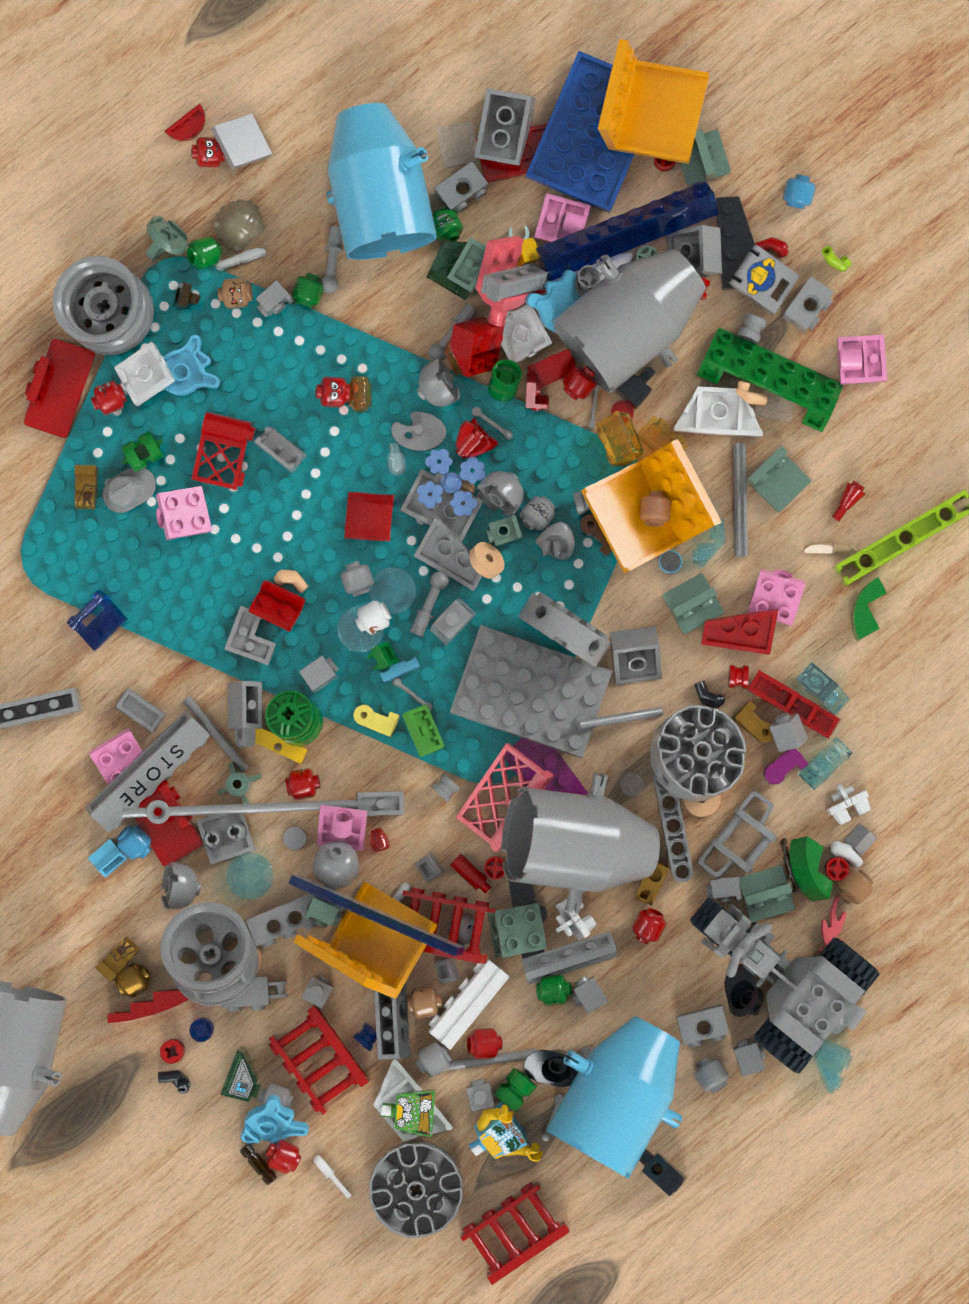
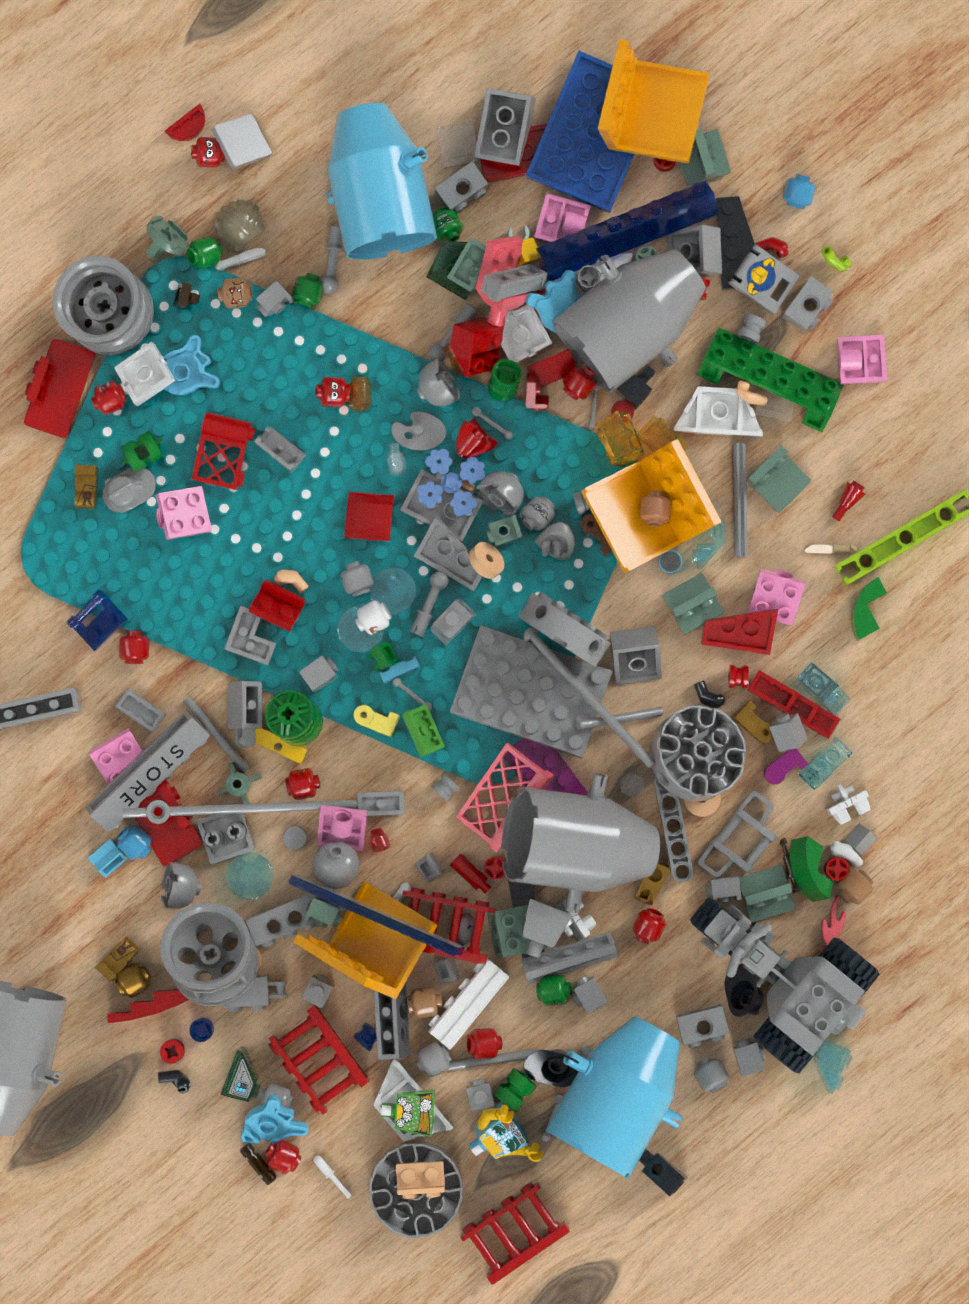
(134, 648): none -> red head
(420, 1179): none -> light nougat bracket
(531, 634): none -> light grey bar
(543, 926): none -> light grey torso

